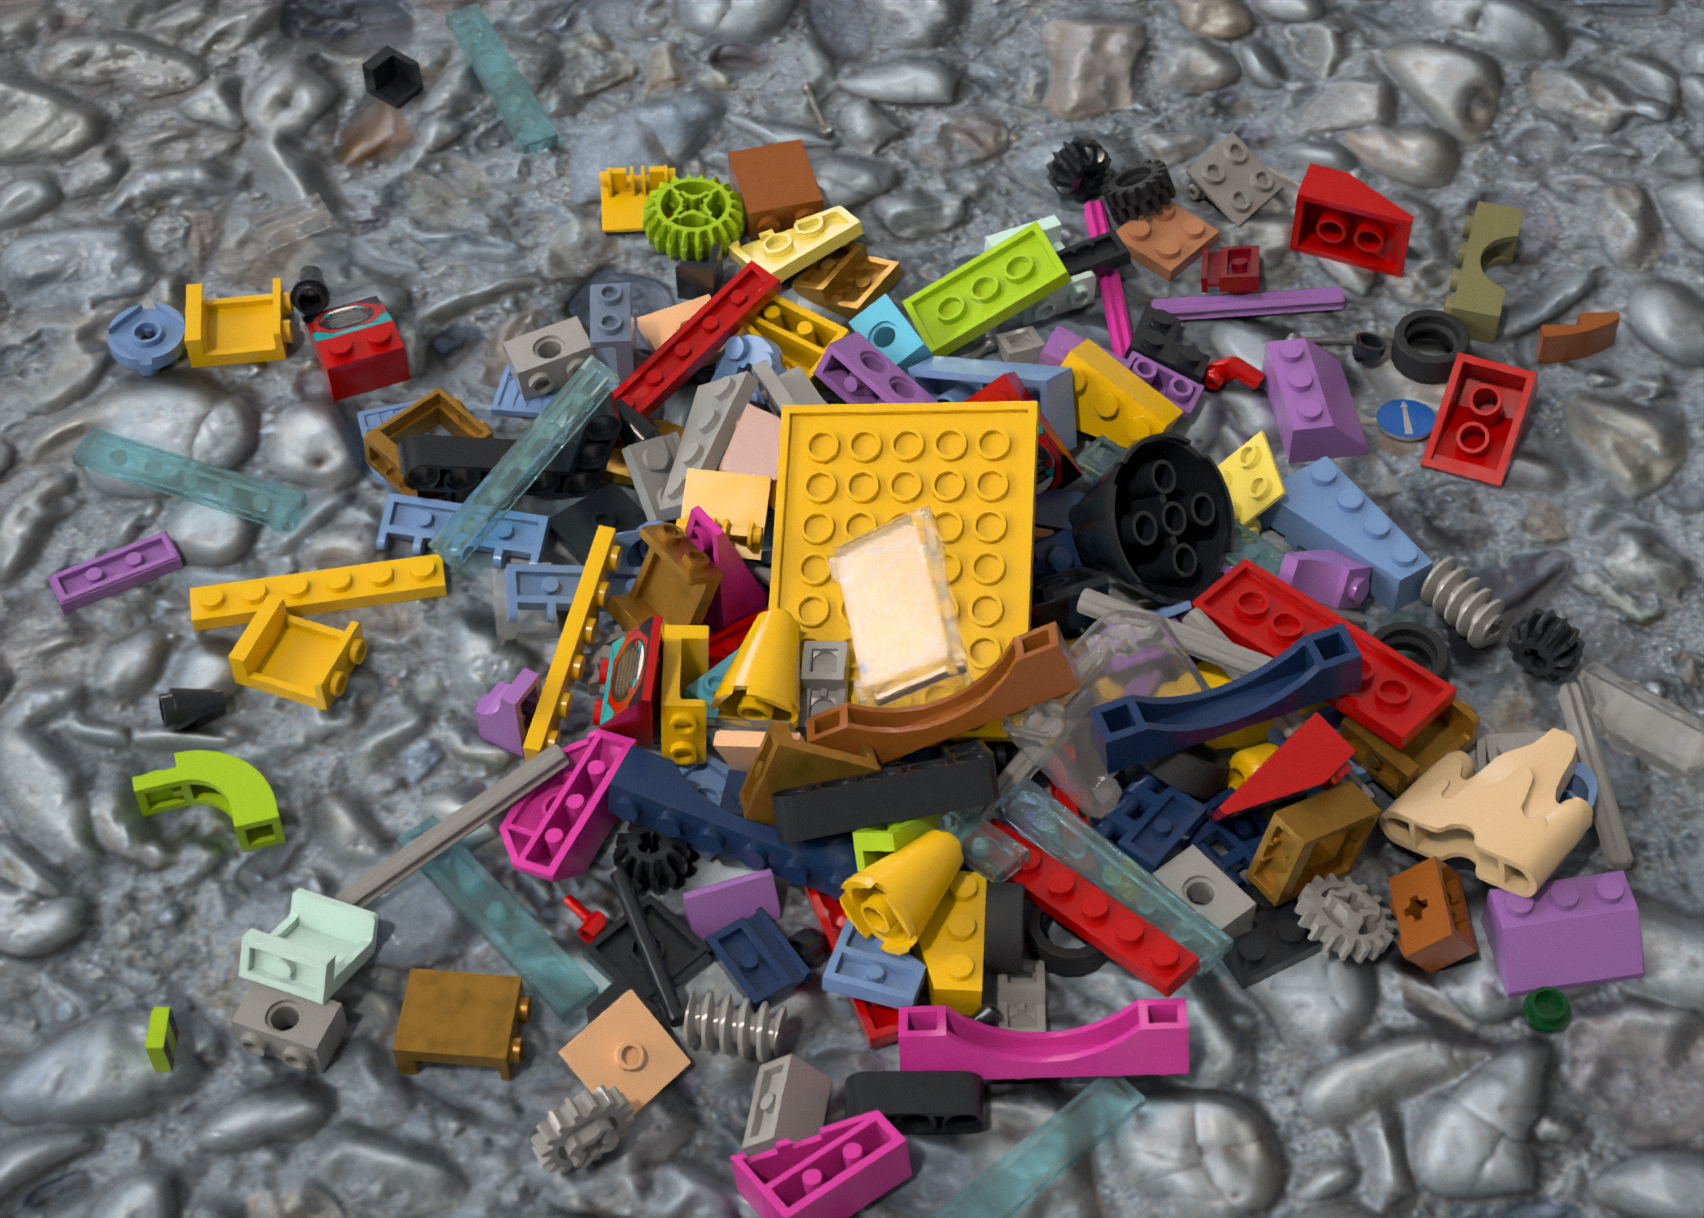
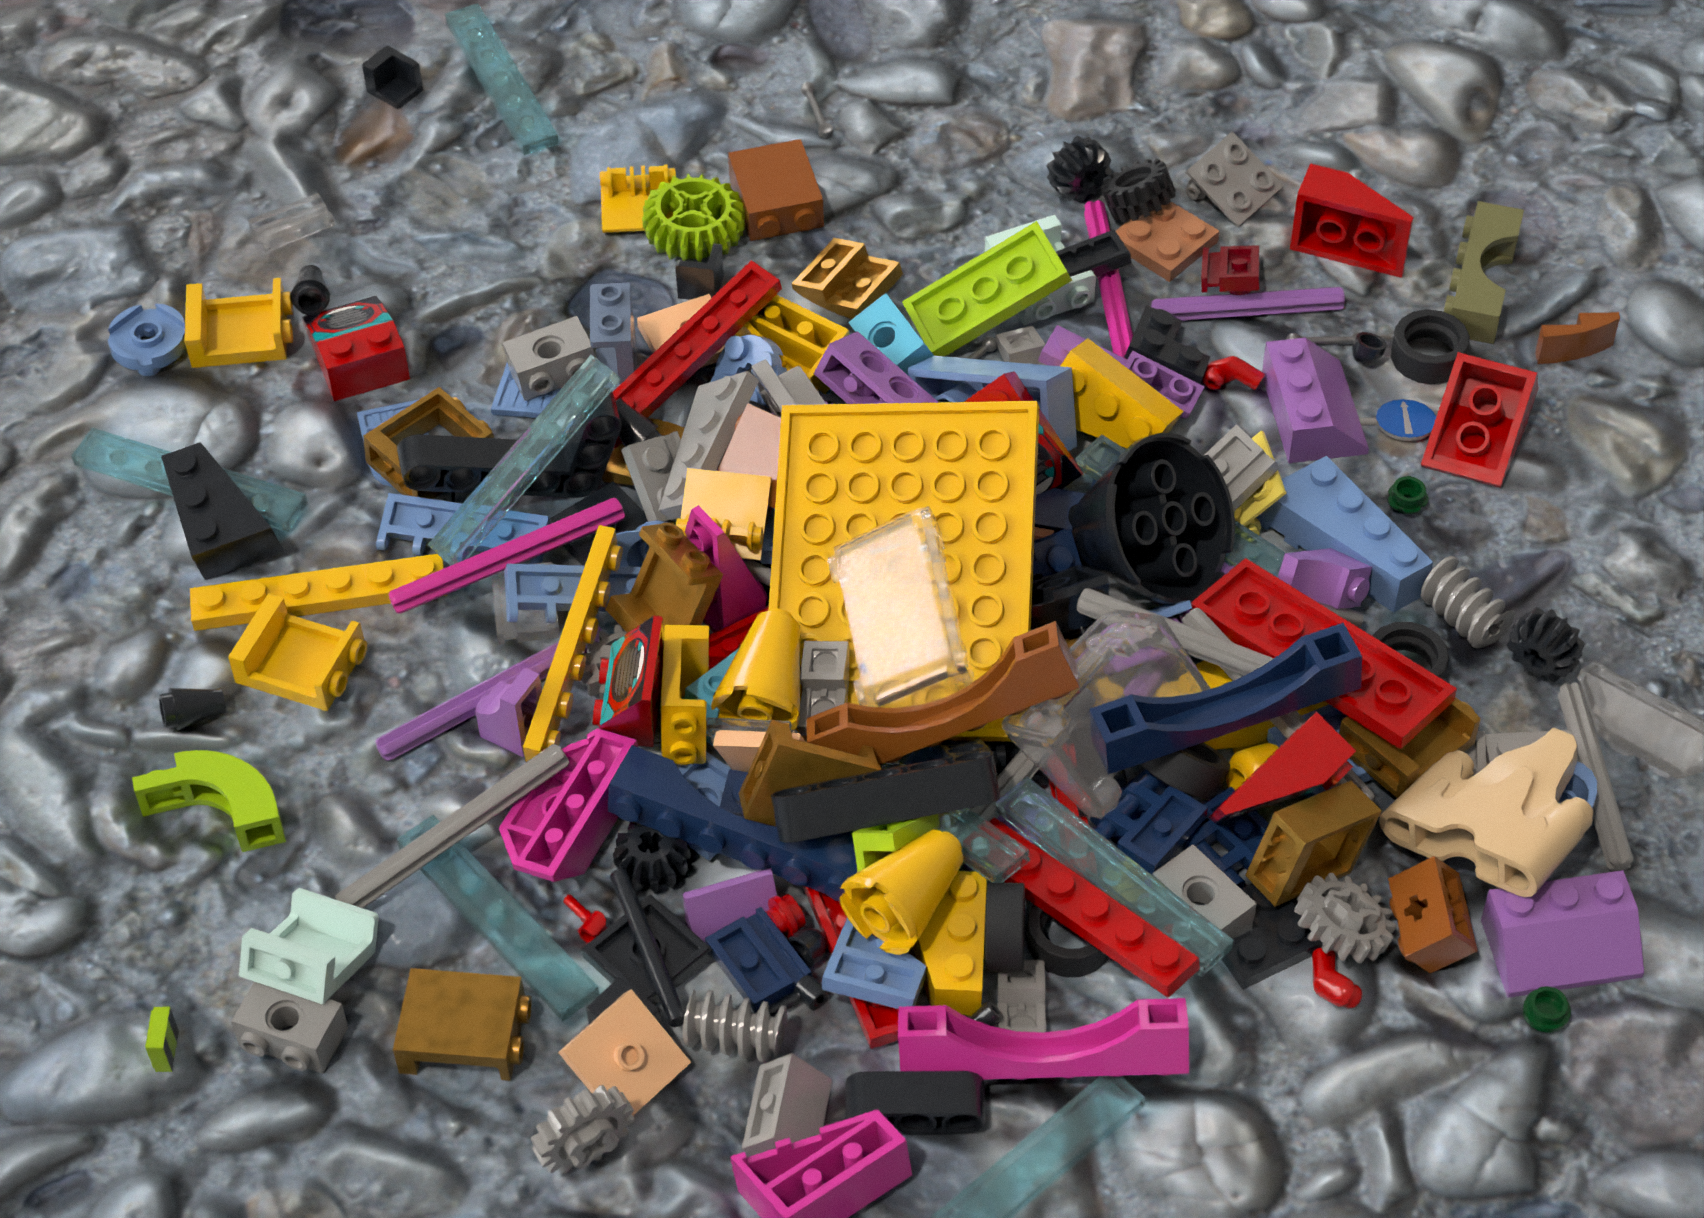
(115, 572): medium lavender tile -> none
(215, 515): none -> black wedge
(458, 708): none -> medium lavender axle
(511, 552): none -> dark pink axle
(786, 914): none -> red plate
(801, 246): light yellow wing -> none
(807, 990): none -> black hand
(1241, 464): none -> light grey plate
(1331, 984): none -> red arm
(1408, 495): none -> dark green plate

